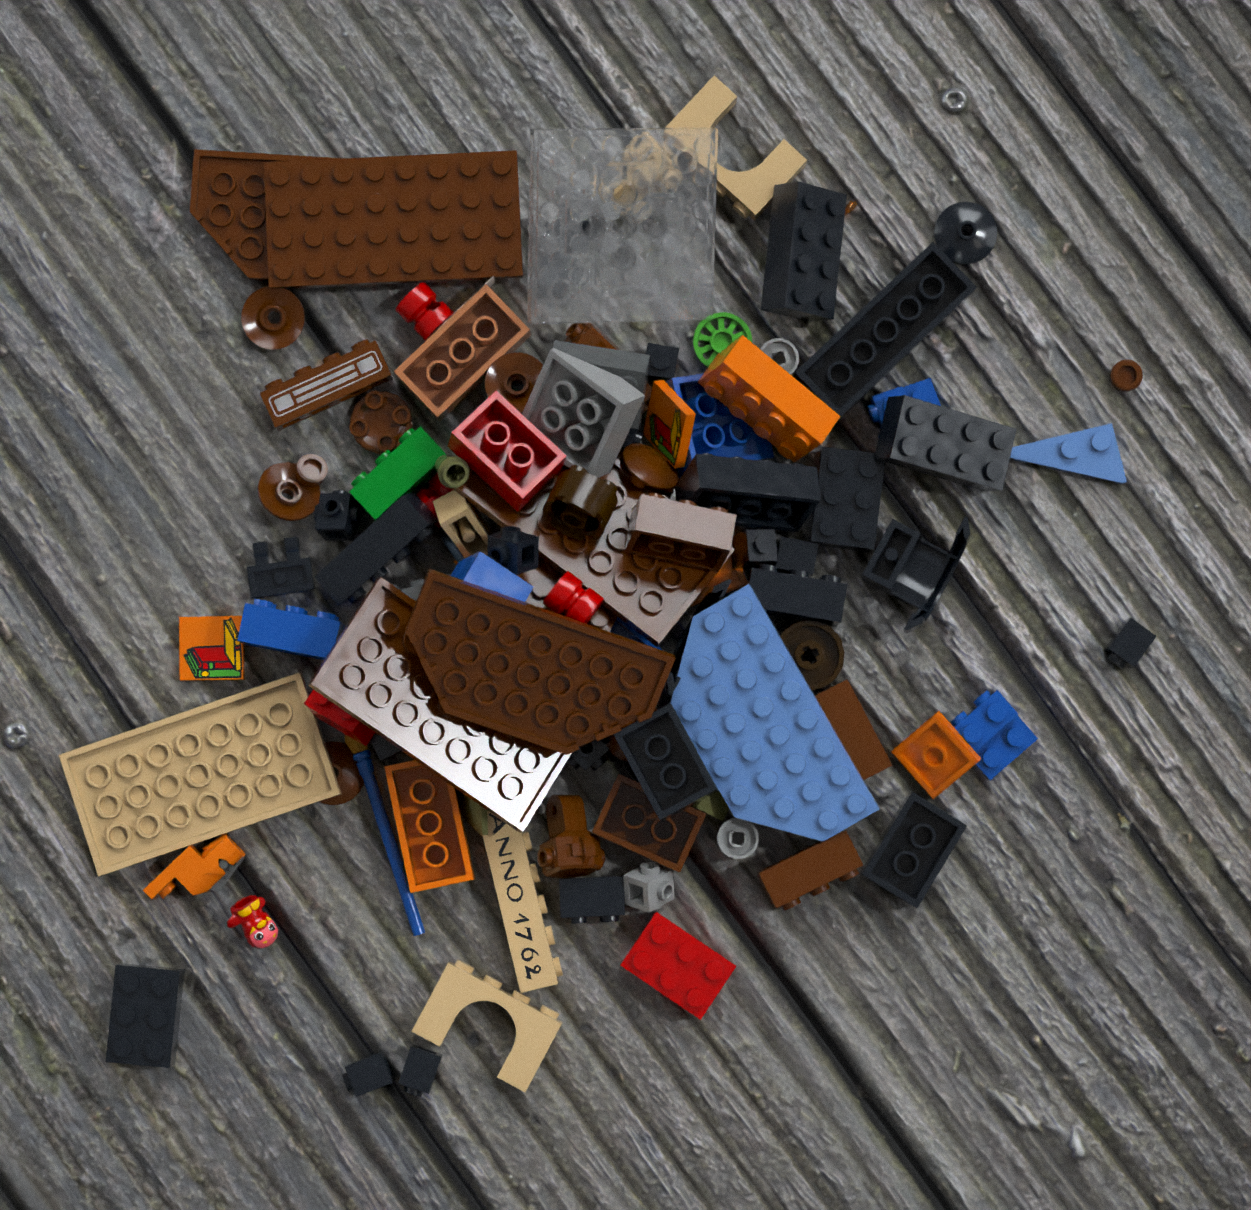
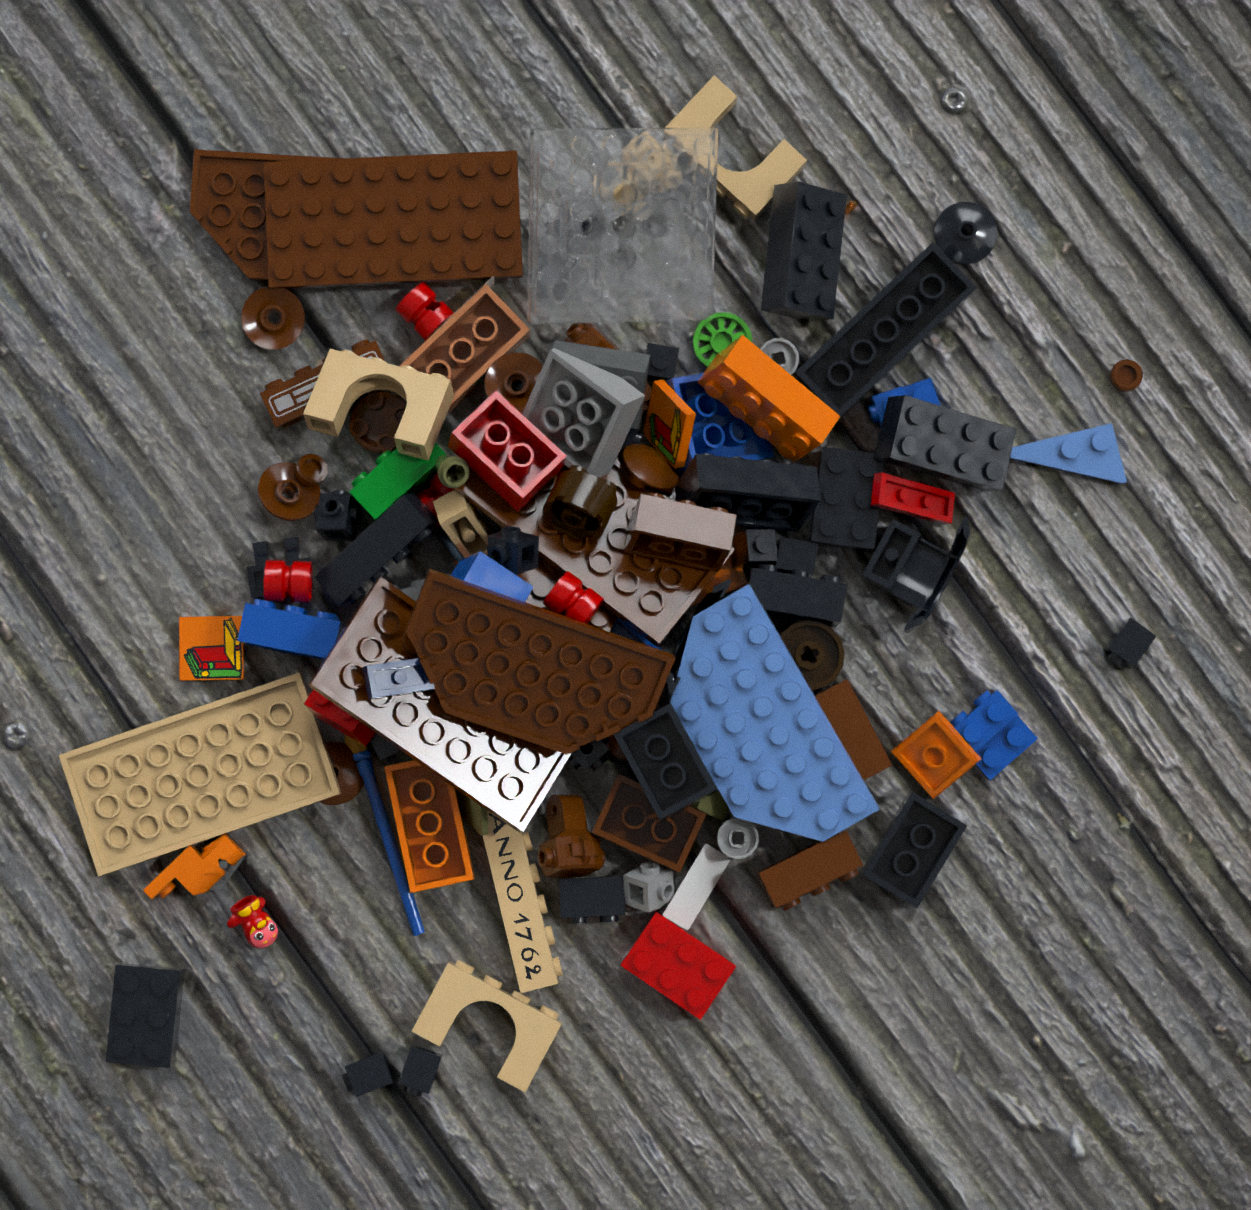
(288, 581): none -> red wheel
(350, 376): none -> tan arch
(396, 678): none -> plate
(696, 887): none -> white sticker
(912, 498): none -> red plate

